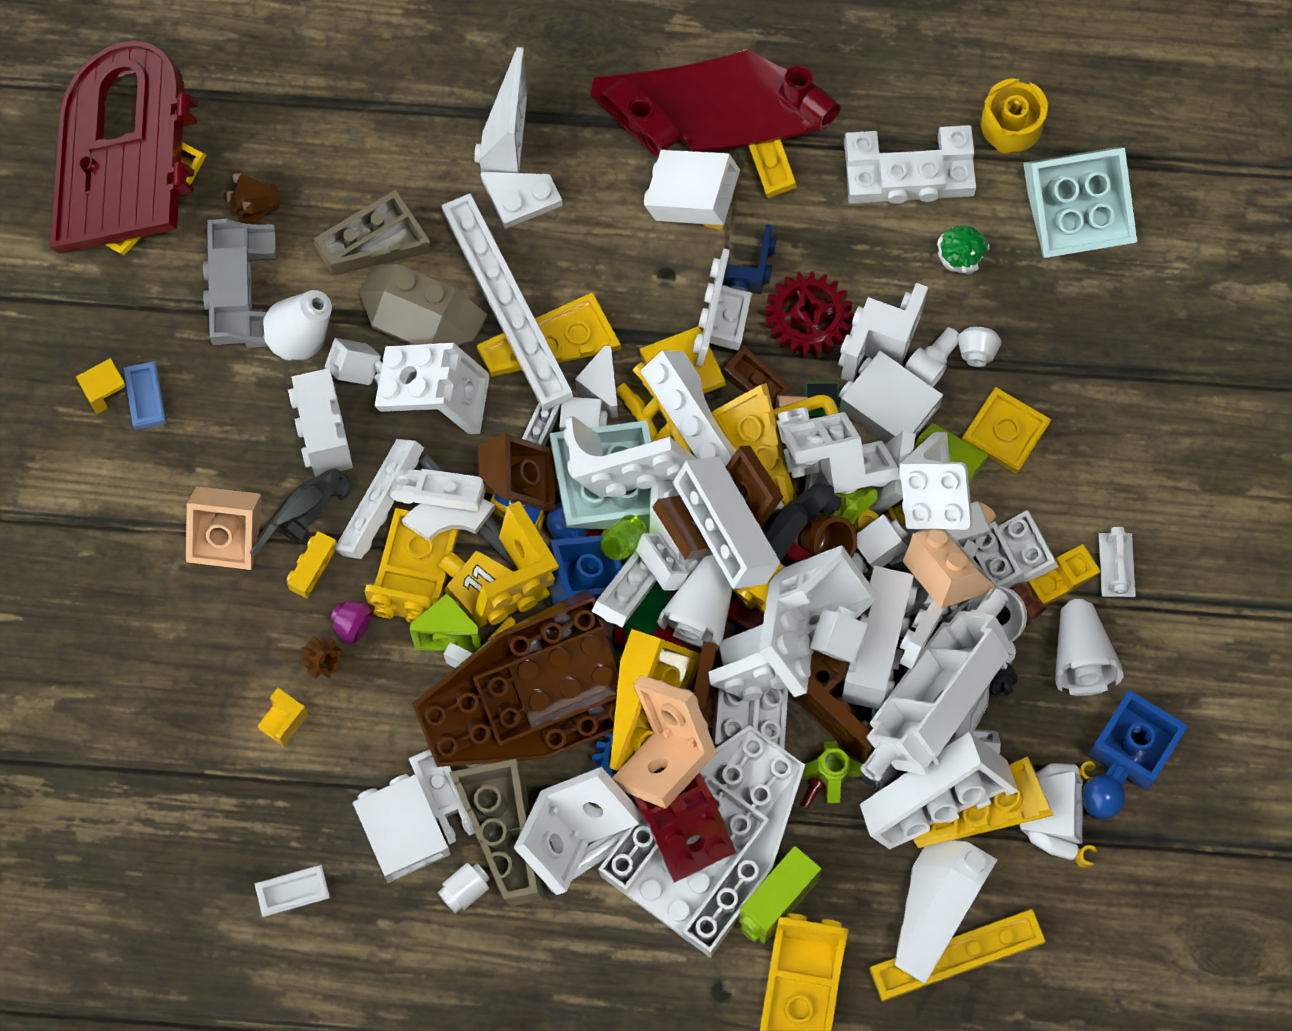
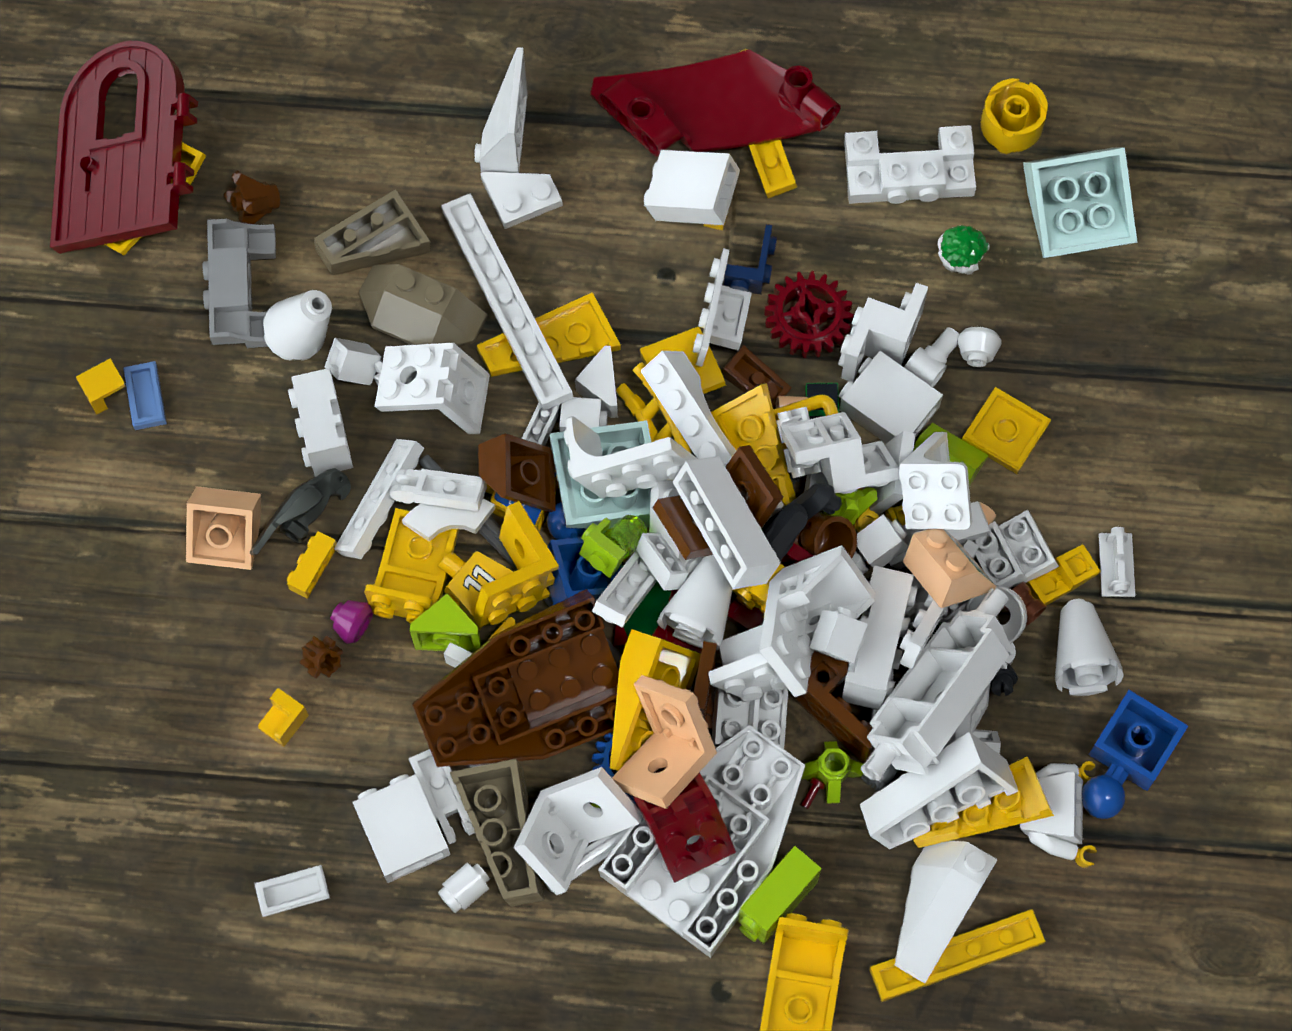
(600, 550): none -> lime bracket

